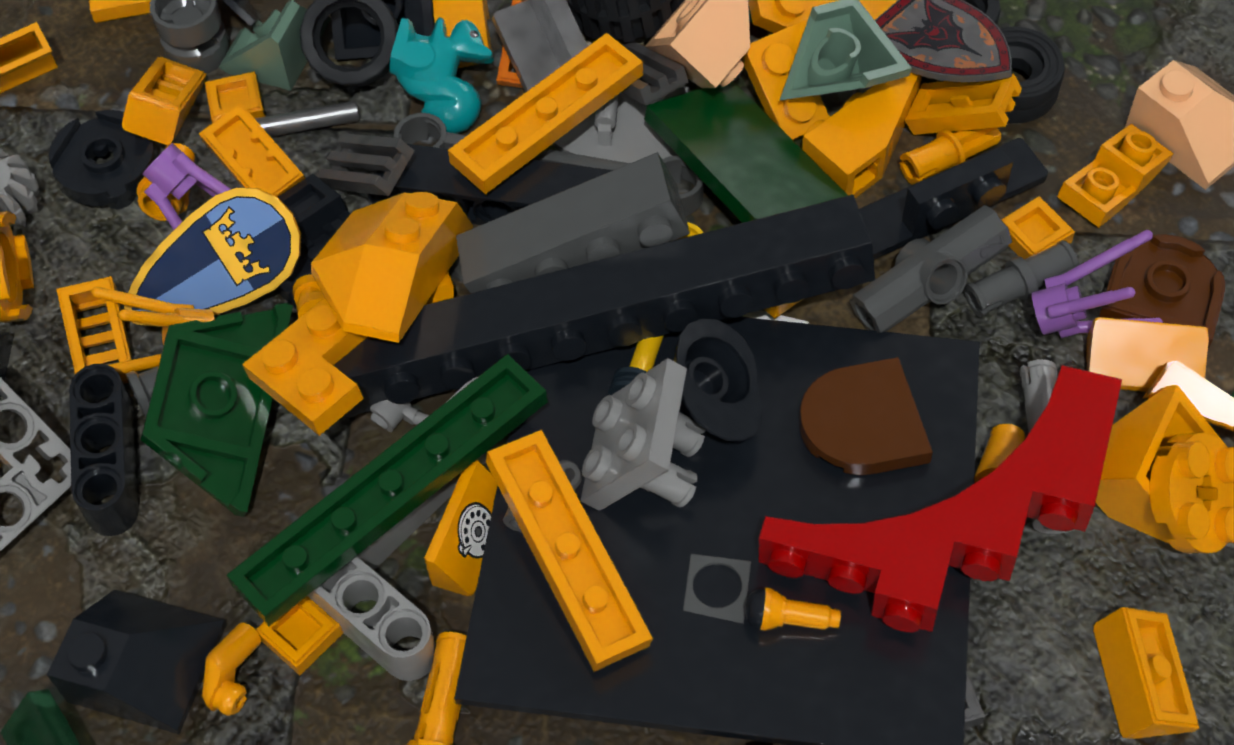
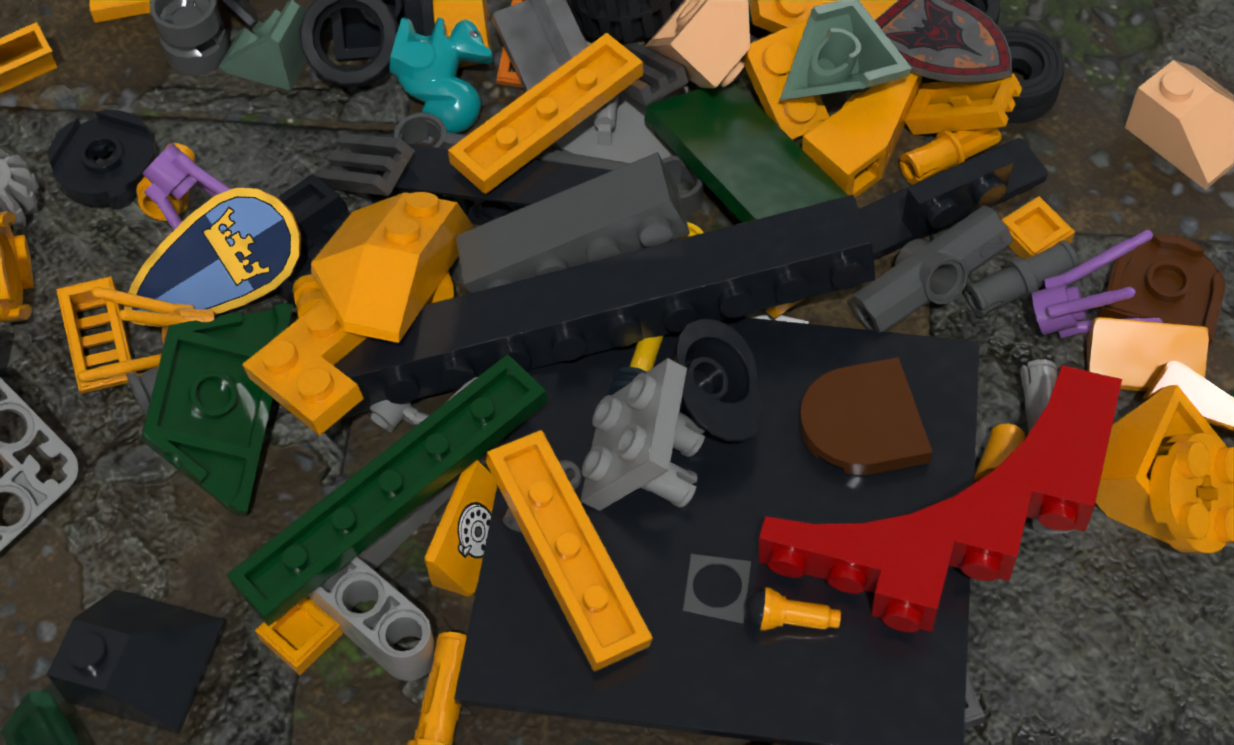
(107, 472): black beam -> none
(162, 100): light orange slope -> none
(221, 663): light orange arm -> none
(230, 91): light orange tile -> none
(250, 152): light orange plate -> none
(309, 119): flat silver bar -> none
(1115, 176): light orange slope -> none
(1144, 674): light orange slope -> none

